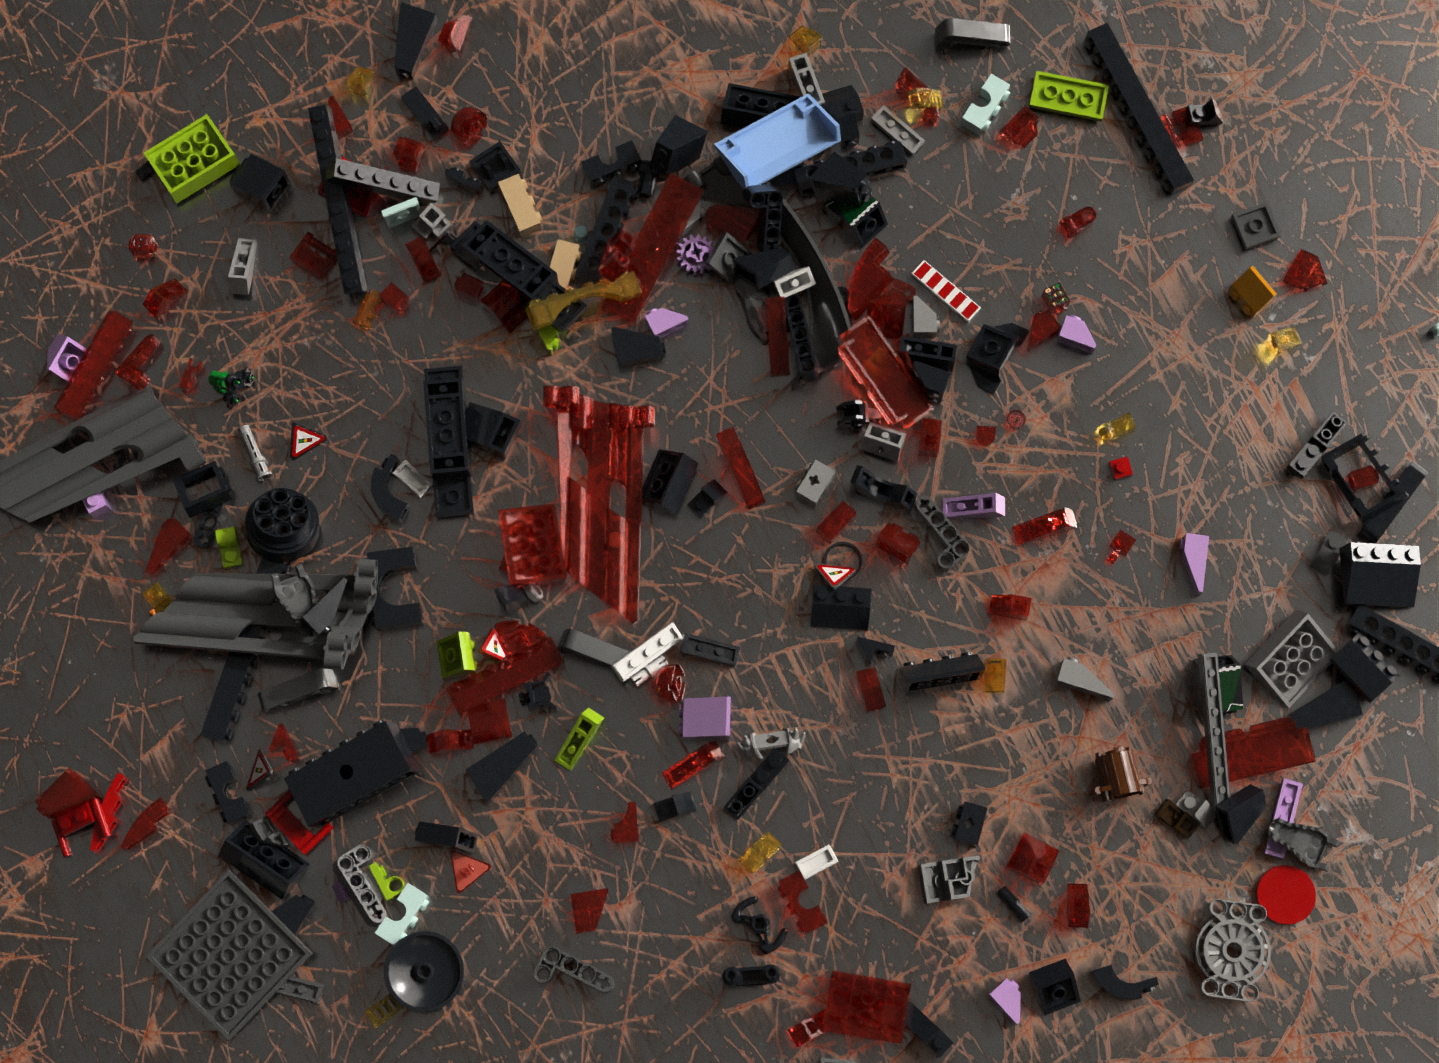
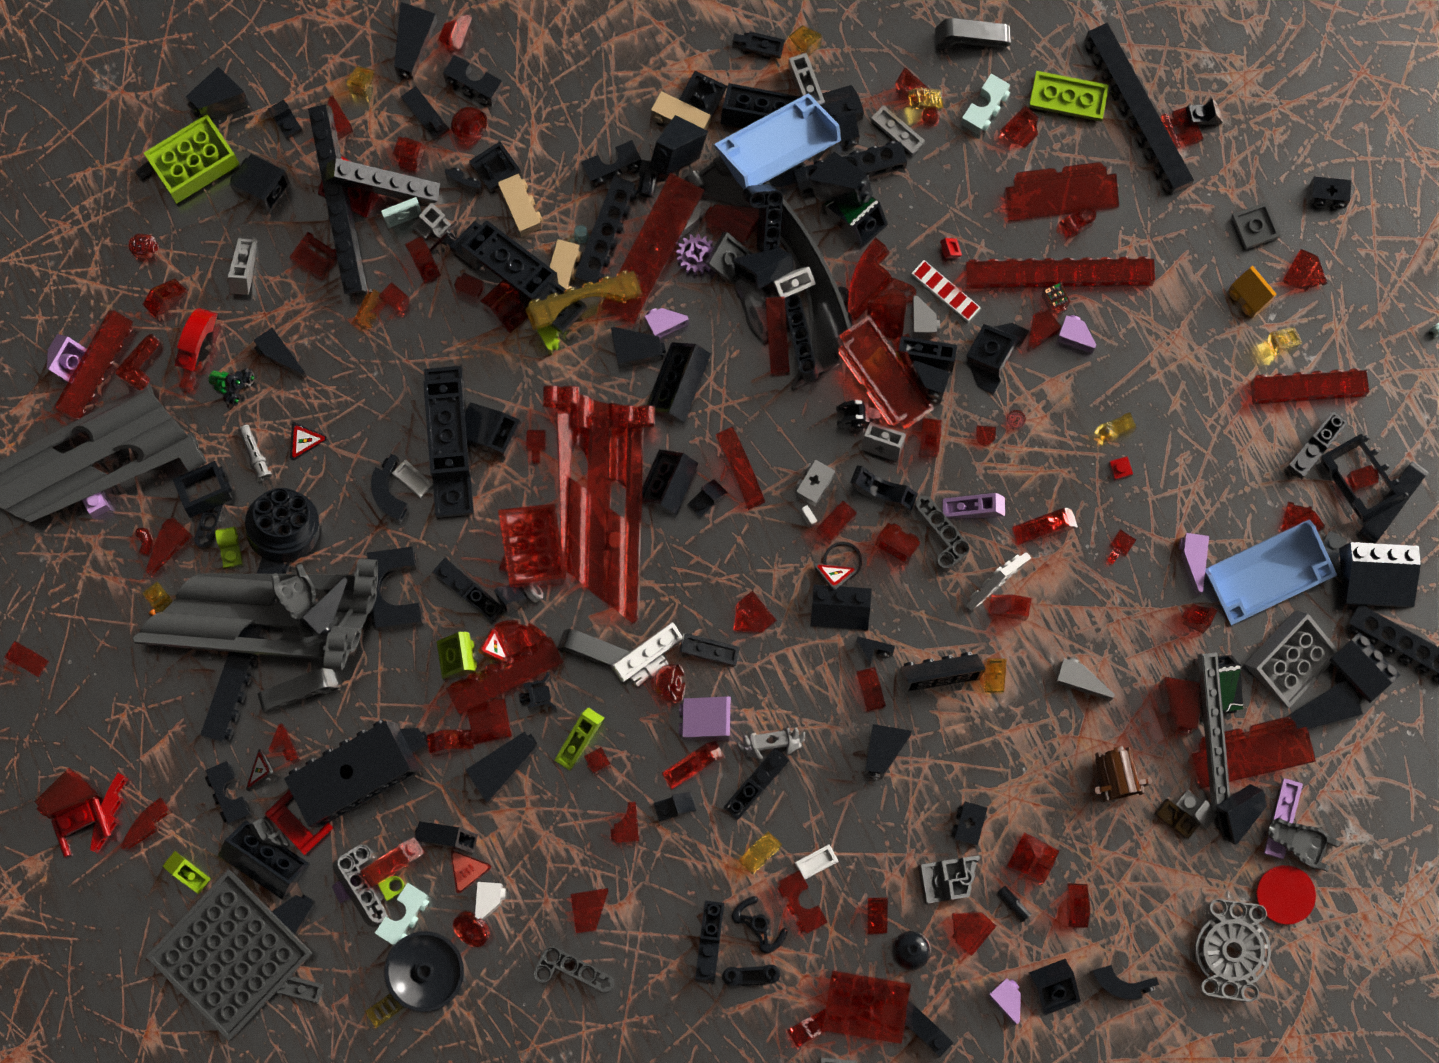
(26, 659): none -> clear red slope
(146, 539): none -> clear red arm
(186, 872): none -> lime slope
(192, 336): none -> red arch
(216, 96): none -> black slope
(275, 351): none -> black slope
(285, 119): none -> black slope
(392, 862): none -> clear red slope
(467, 590): none -> black slope
(471, 929): none -> clear red tile
(485, 89): none -> black arch
(488, 898): none -> white slope
(536, 441): none -> clear red plate
(597, 761): none -> clear red brick
(614, 259): clear red arch -> none
(667, 107): none -> tan brick
(678, 381): none -> black slope
(703, 93): none -> black plate
(709, 942): none -> black slope
(753, 614): none -> clear red slope
(760, 44): none -> black hinge
(808, 516): none -> white tile
(877, 915): none -> clear red slope
(883, 748): none -> black slope
(911, 950): none -> black cylinder
(950, 248): none -> red plate
(971, 930): none -> clear red slope
(997, 580): none -> white plate
(1061, 193): none -> clear red slope
(1069, 272): none -> clear red brick
(1181, 704): none -> clear red slope
(1198, 617): none -> clear red arch
(1270, 572): none -> light blue slope
(1298, 514): none -> clear red slope
(1309, 387): none -> clear red brick
(1320, 189): none -> black brick

